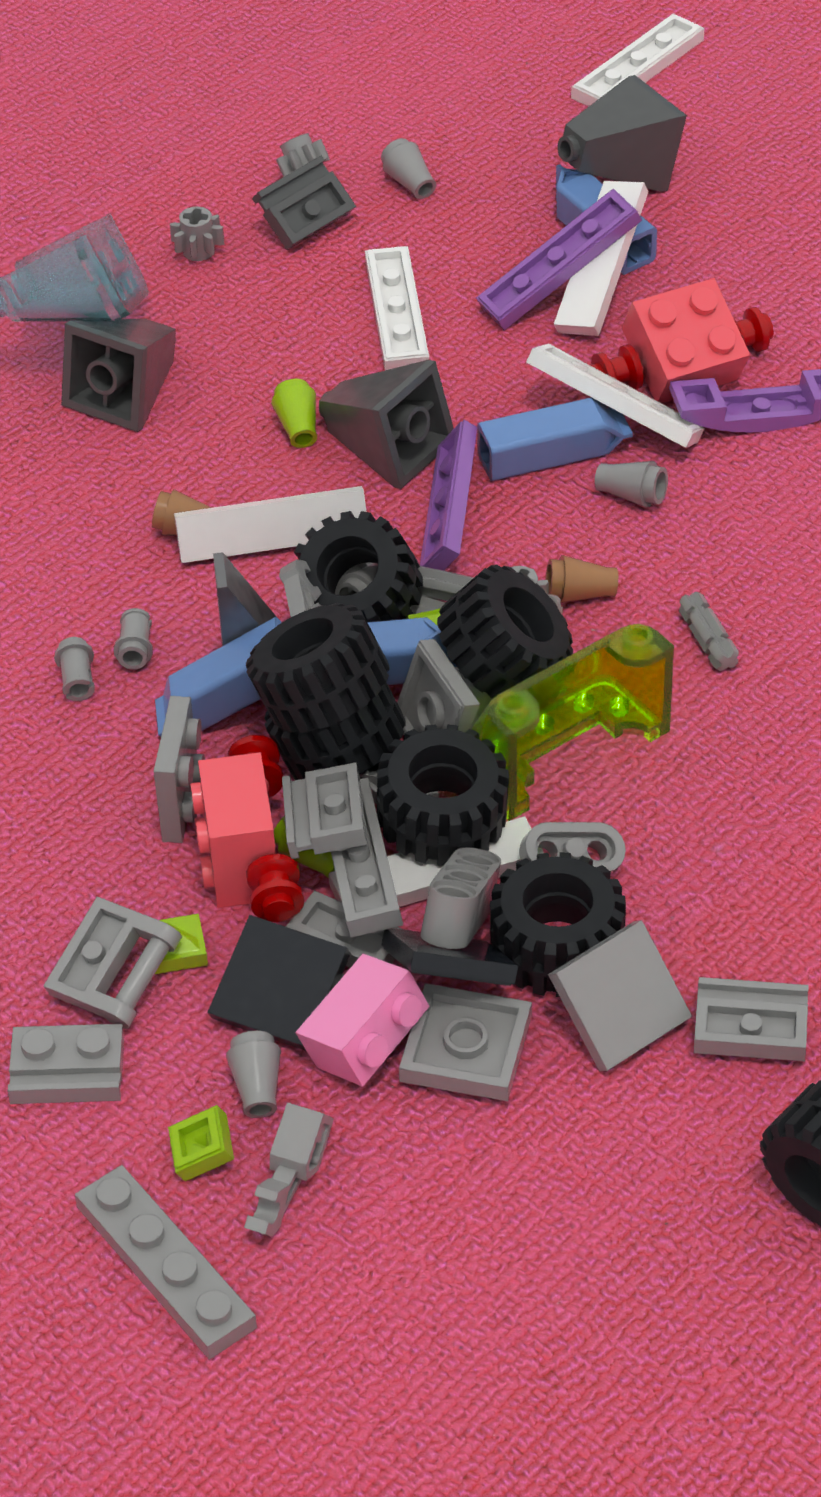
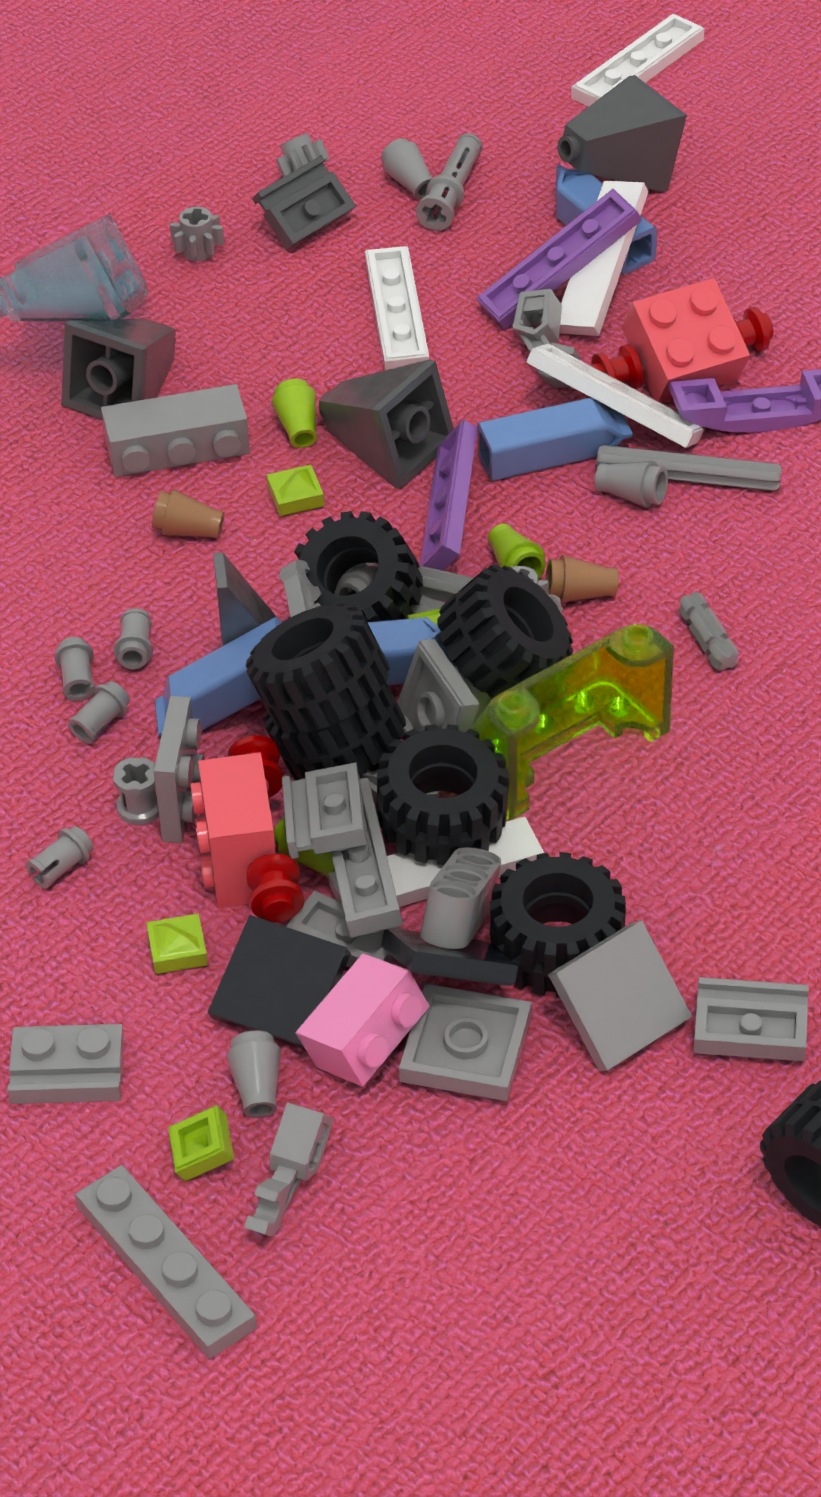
(70, 848): none -> light grey pin
(99, 953): light grey plate -> none
(107, 703): none -> light grey pin
(137, 791): none -> light grey bush
(175, 430): none -> light grey brick
(261, 524): white tile -> none
(295, 490): none -> lime tile
(464, 154): none -> light grey pin
(515, 549): none -> lime cone
(541, 309): none -> light grey piece
(575, 839): light grey plate -> none
(700, 468): none -> light grey axle

